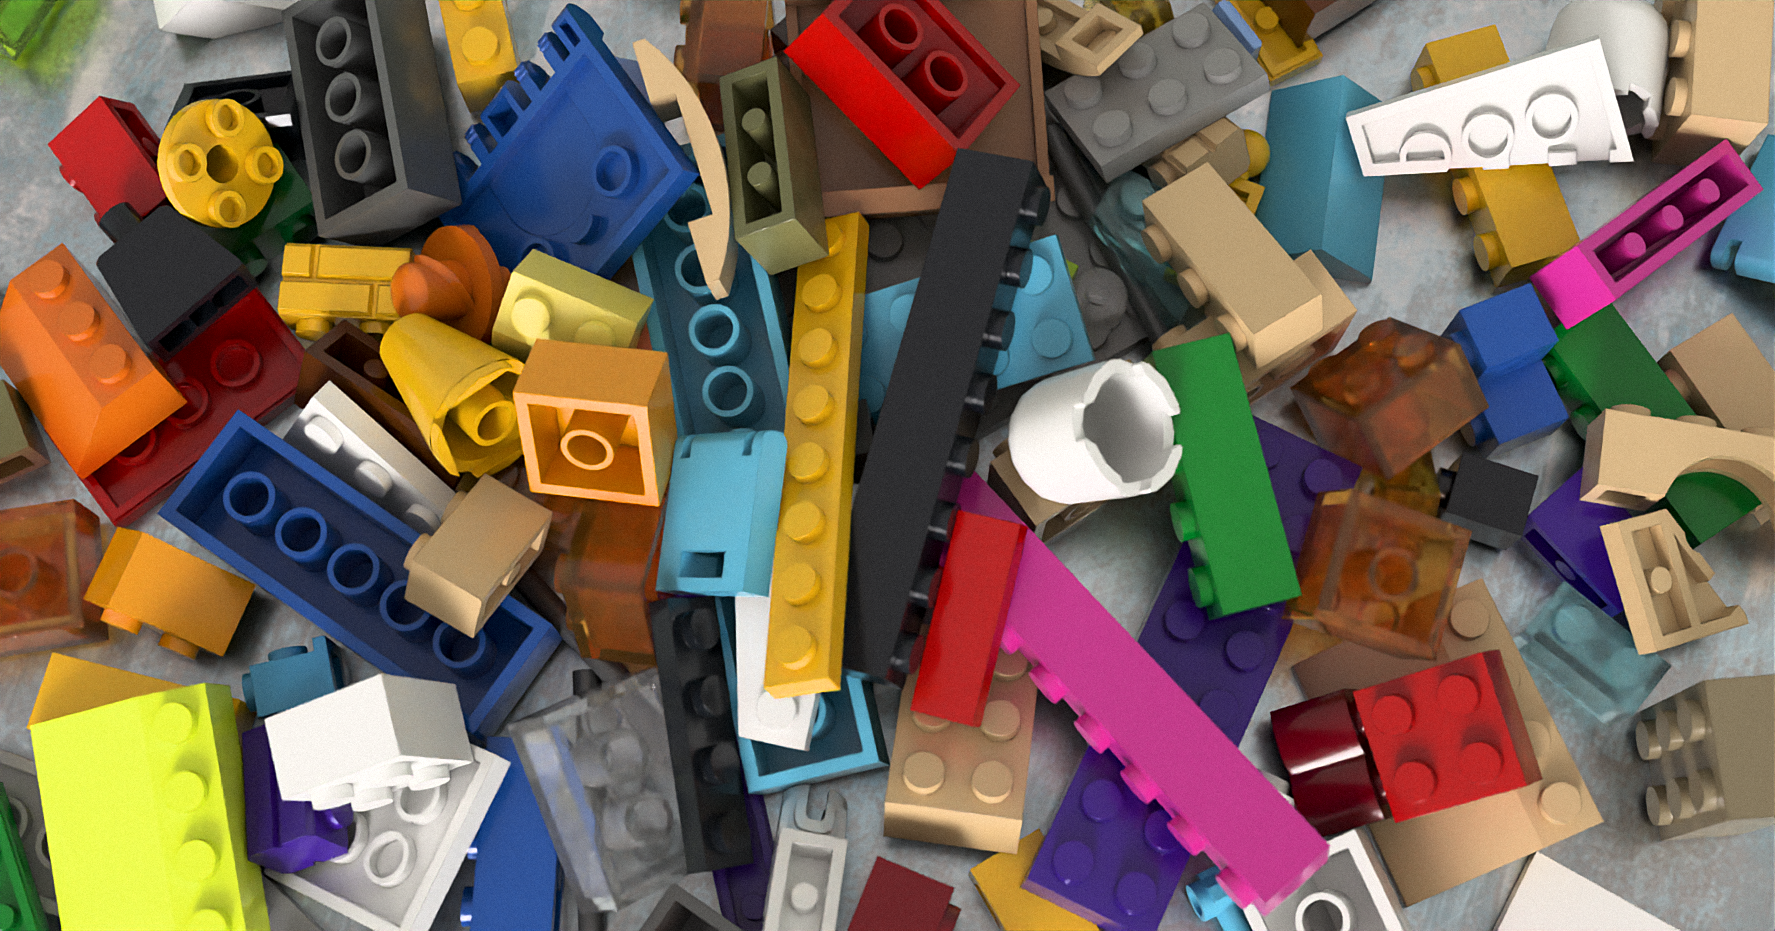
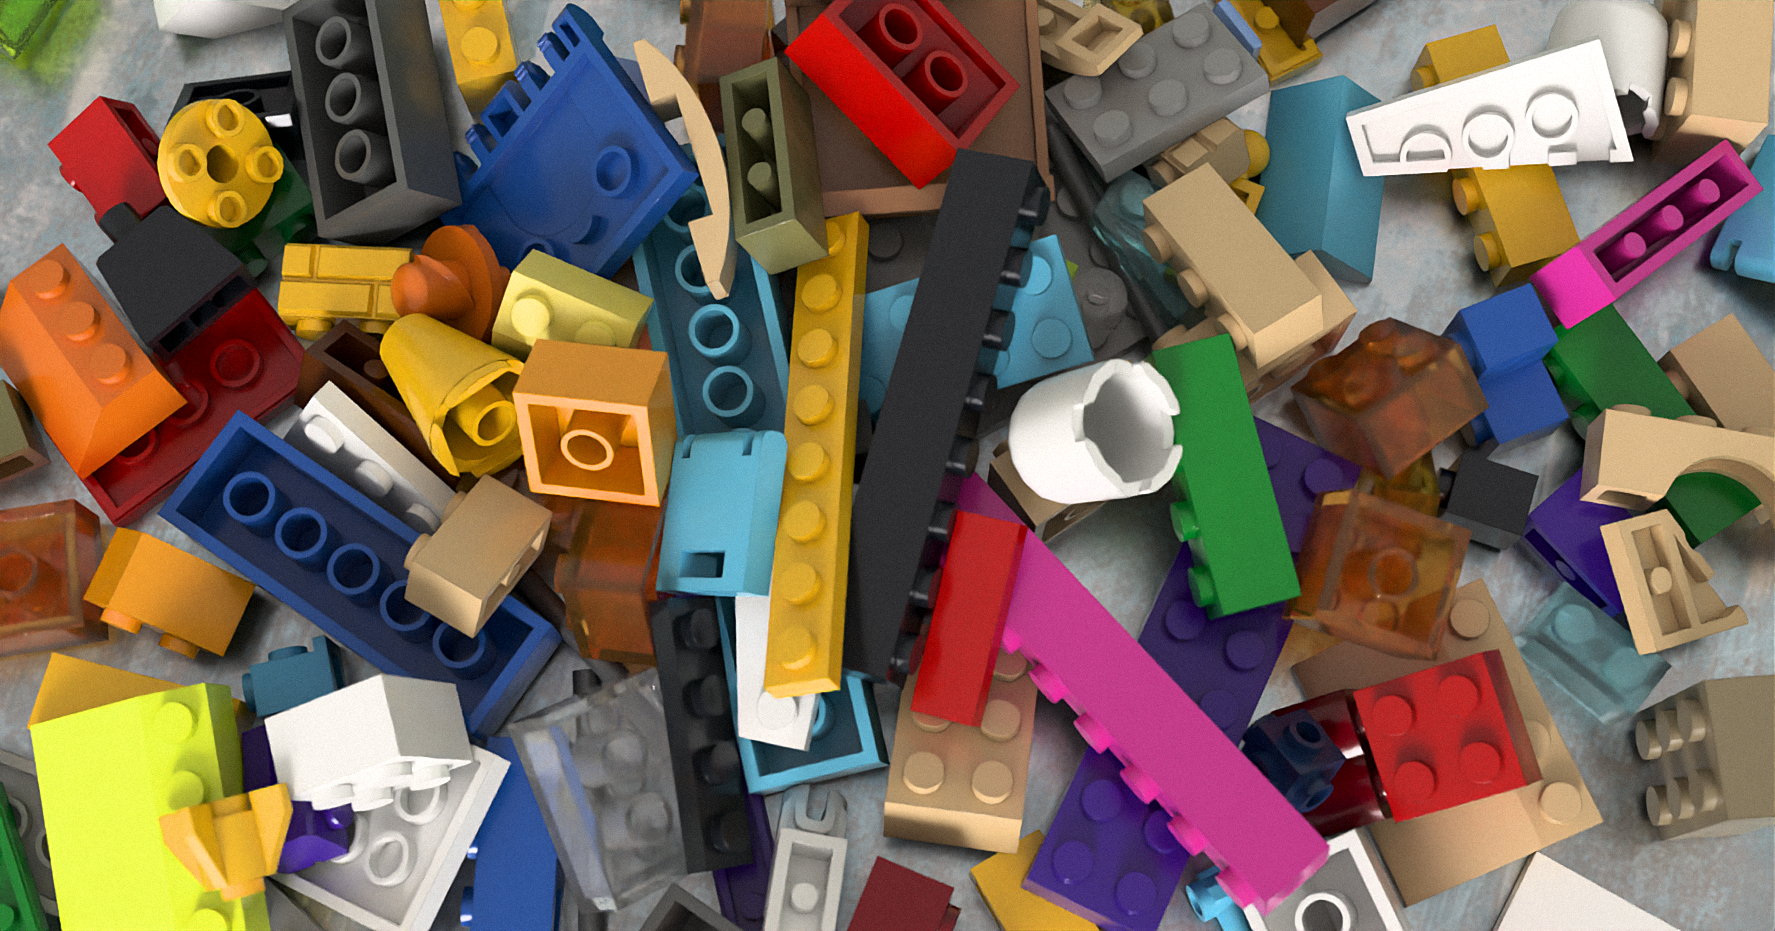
(231, 839): none -> yellow brick
(1294, 757): none -> dark blue brick

